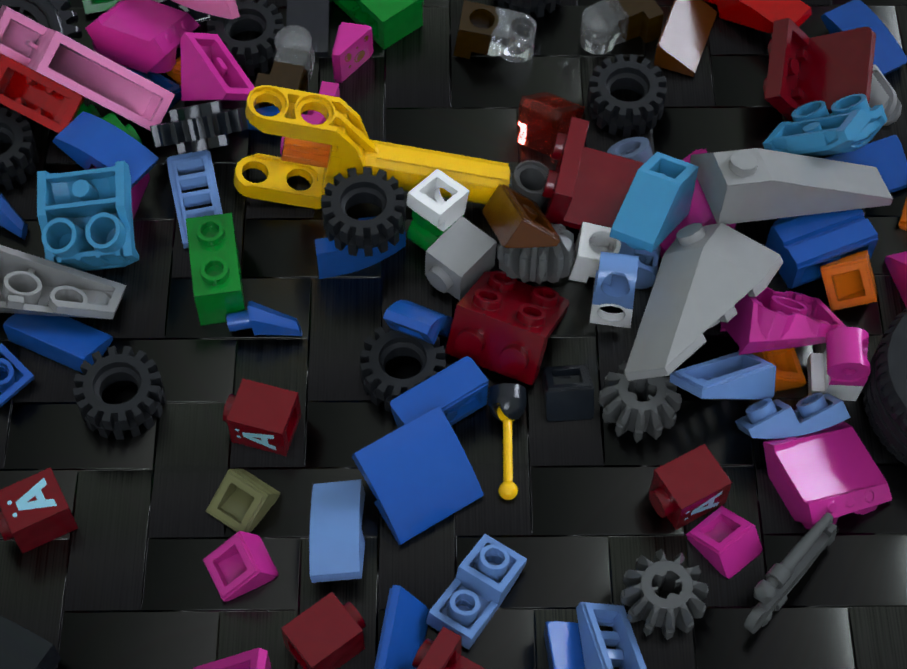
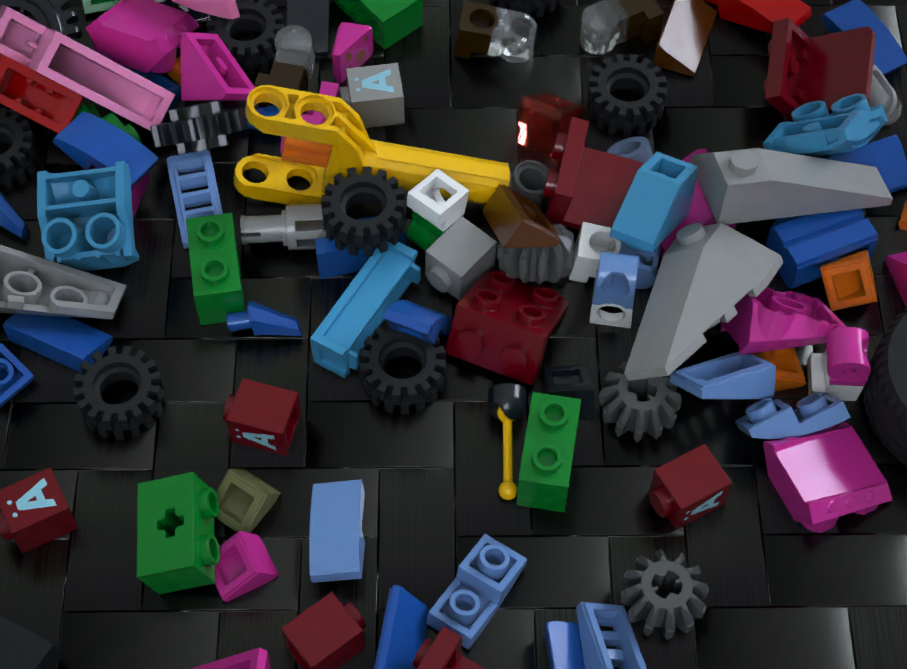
(176, 533): none -> green brick
(295, 227): none -> light grey arm
(362, 307): none -> dark azure container
(375, 94): none -> light grey brick
(418, 475): blue slope -> none
(456, 389): blue slope -> none
(548, 452): none -> green brick
(726, 541): dark pink slope -> none
(786, 574): dark grey piece -> none

